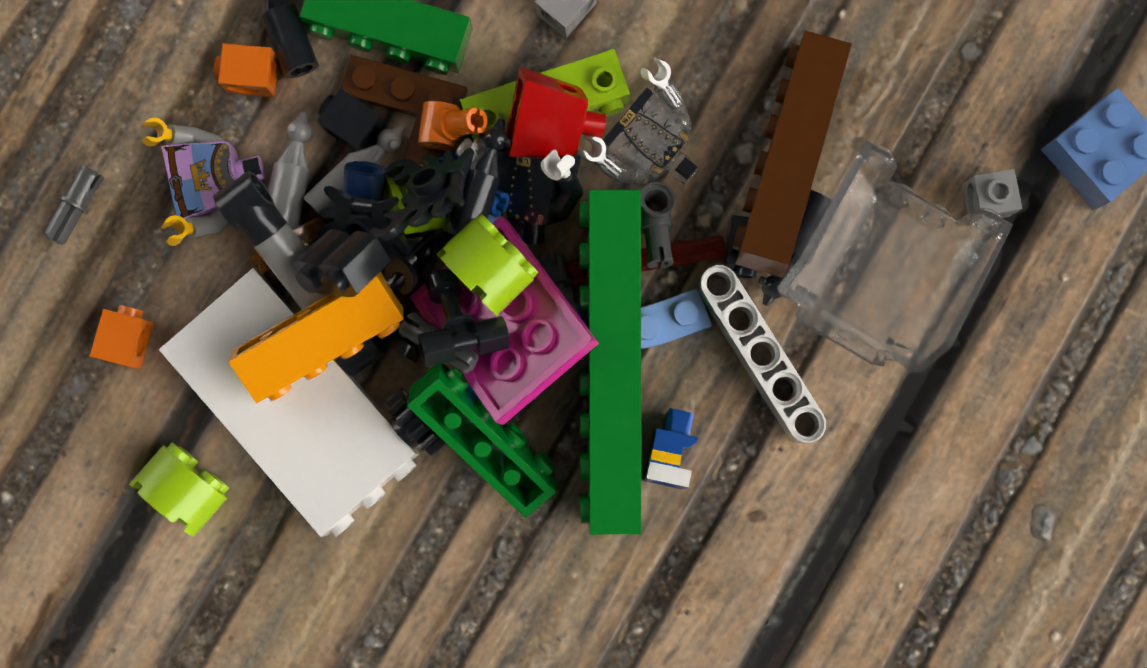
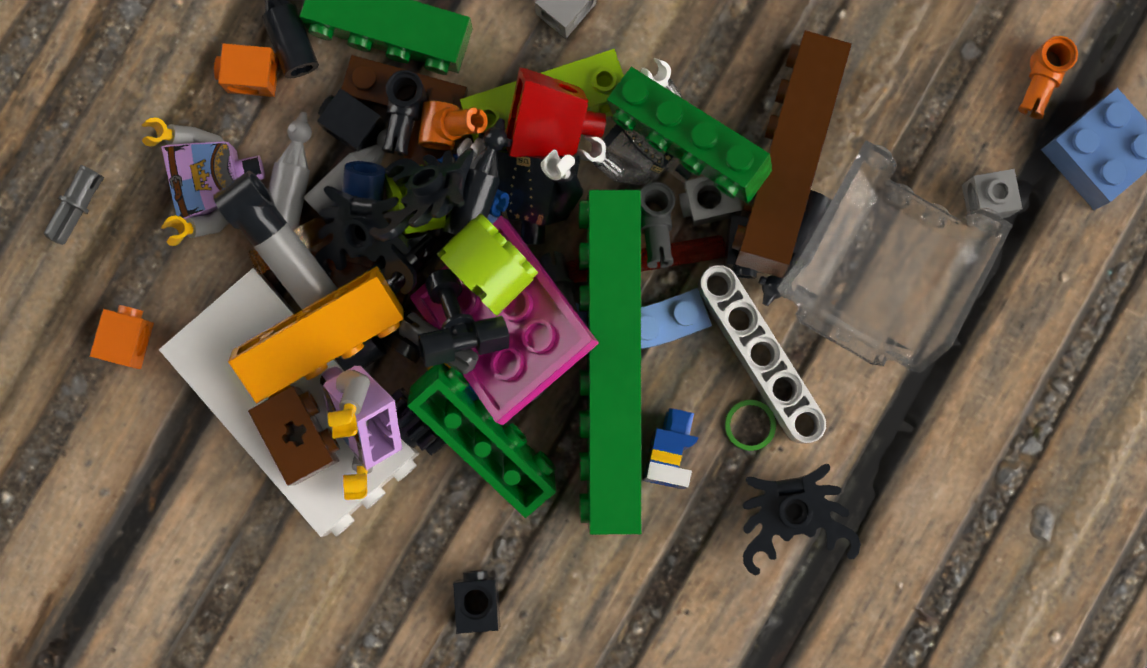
(179, 490): lime brick -> none
(275, 422): none -> reddish brown brick
(340, 263): black brick -> none
(364, 419): none -> torso
(402, 113): none -> black pin
(471, 621): none -> black brick
(689, 135): none -> green brick
(700, 215): none -> light grey brick
(772, 425): none -> bright green piece
(793, 509): none -> black animal
(1047, 76): none -> orange pin

